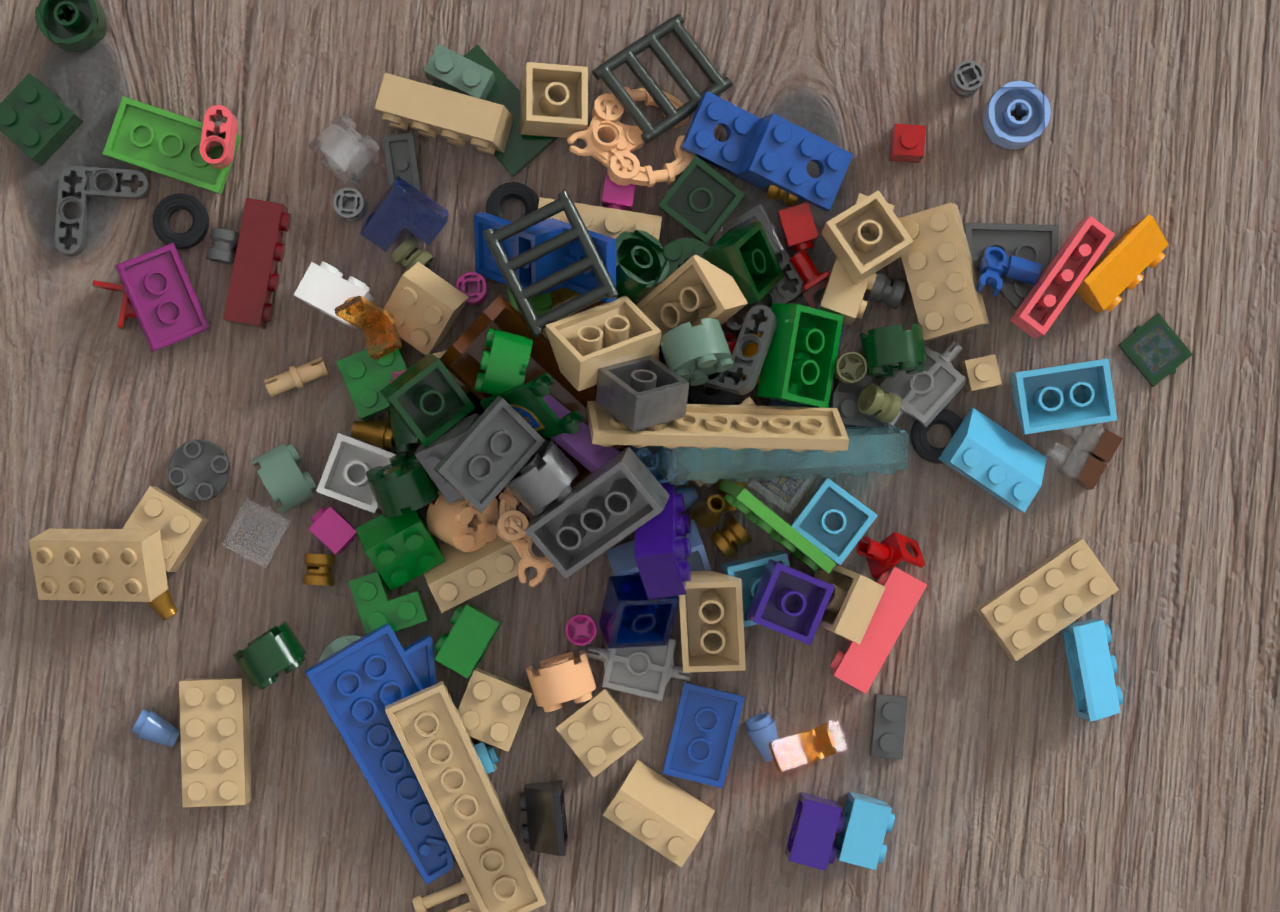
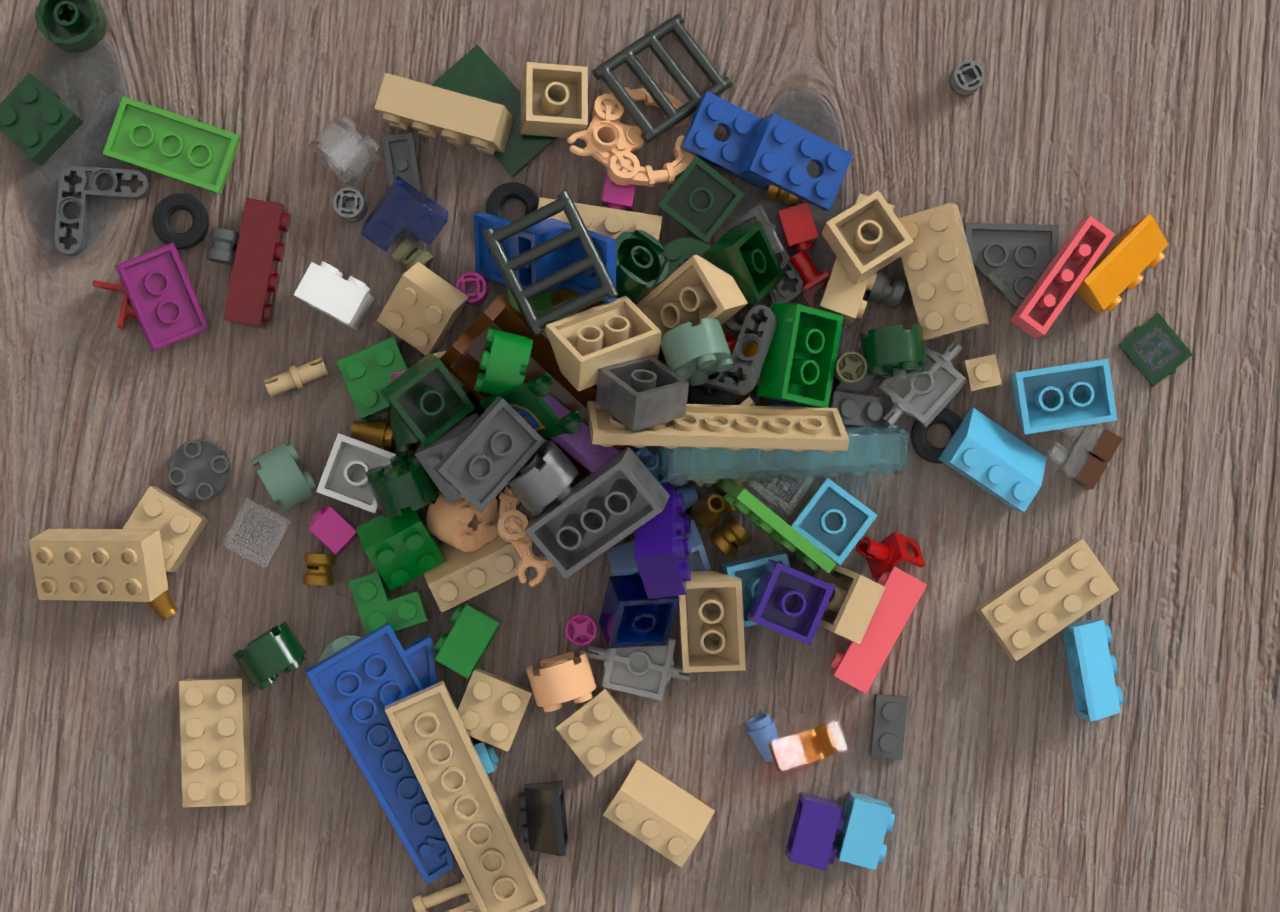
(155, 729): medium blue cone -> none
(227, 130): coral beam -> none
(376, 324): clear orange bracket -> none
(459, 73): sand green brick -> none
(703, 735): blue plate -> none
(878, 403): olive wheel -> none
(907, 143): red brick -> none
(996, 262): blue bar -> none
(1028, 103): light blue brick -> none

